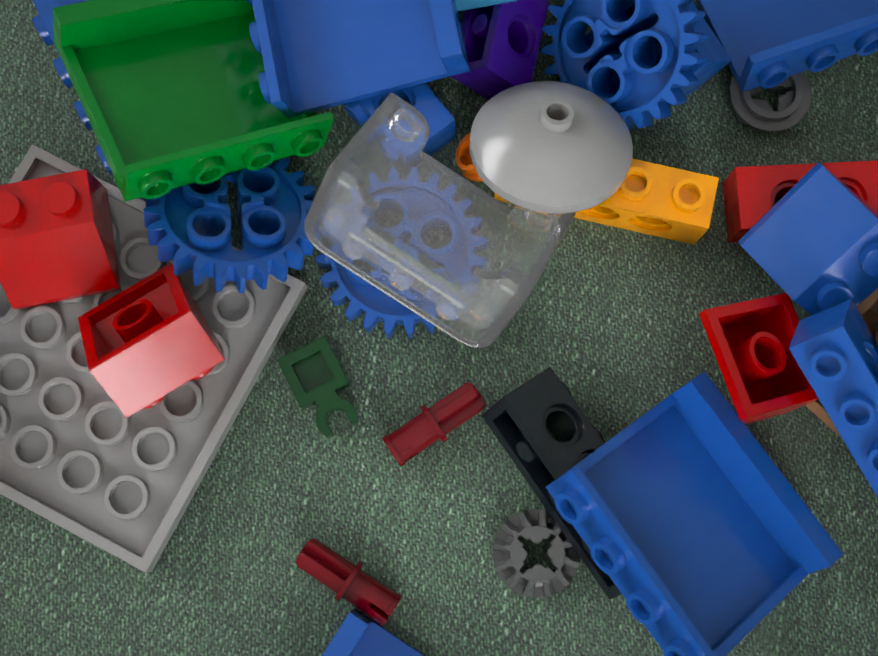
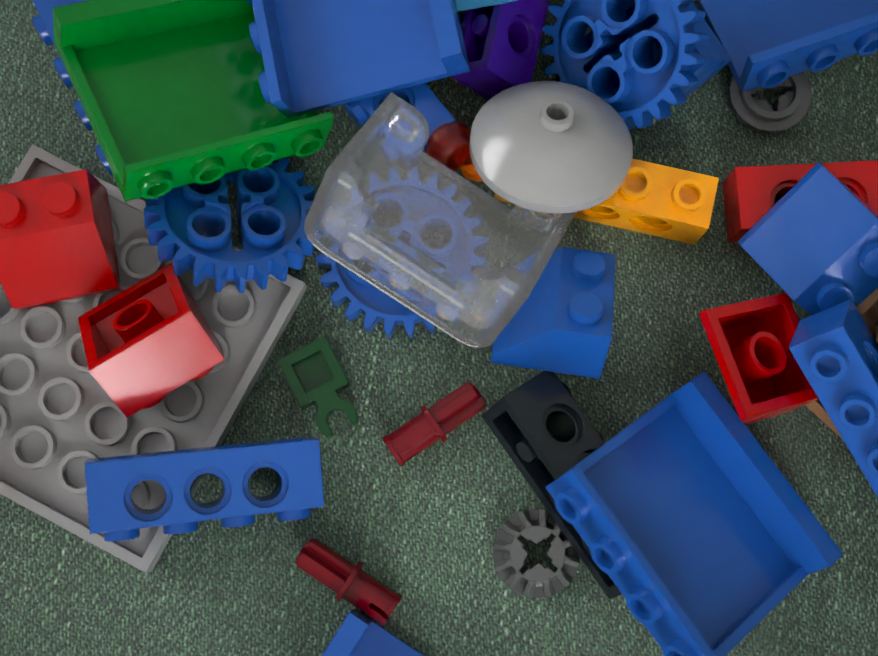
(119, 518): none -> blue brick
(450, 145): none -> clear red plate
(565, 318): none -> blue slope

